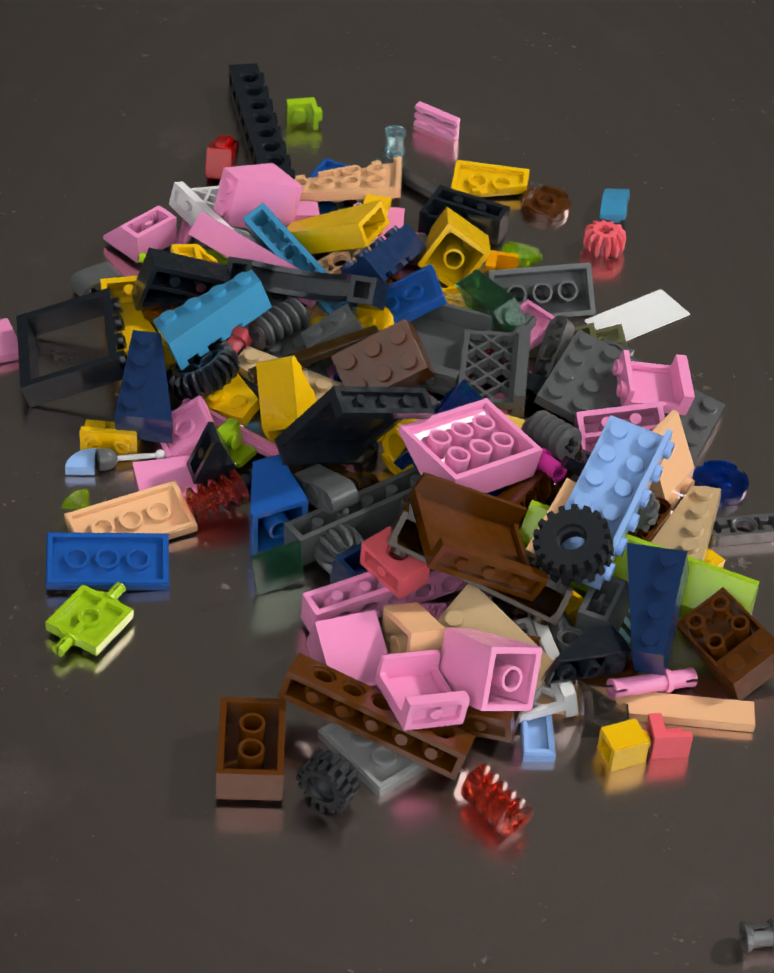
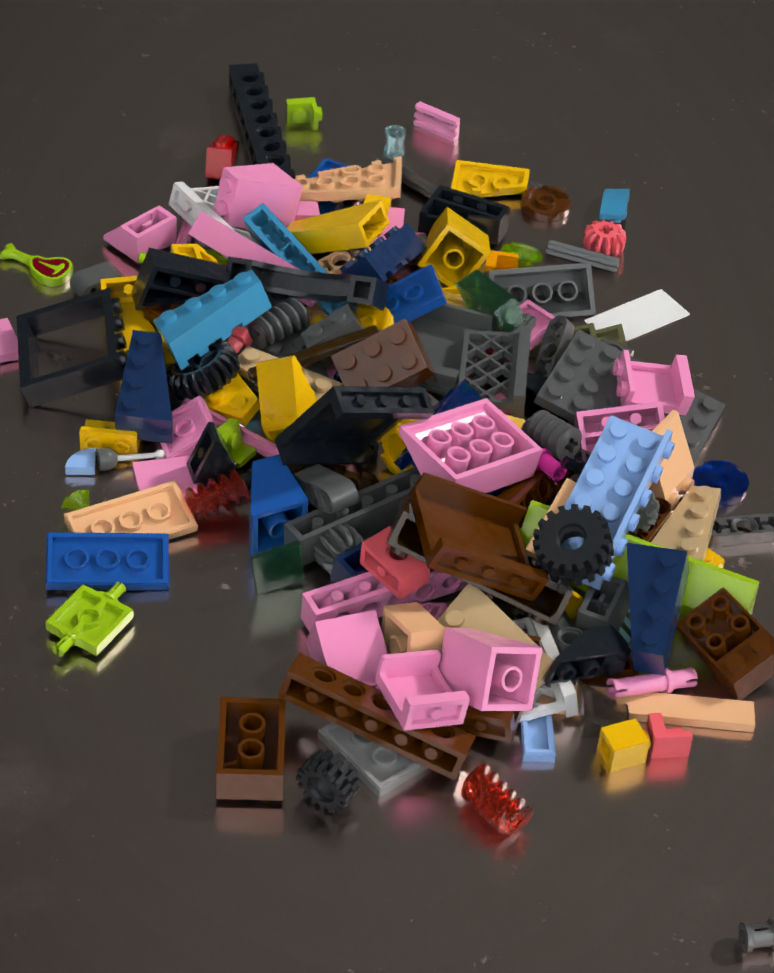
(47, 271): none -> lime piece
(582, 255): none -> dark grey axle

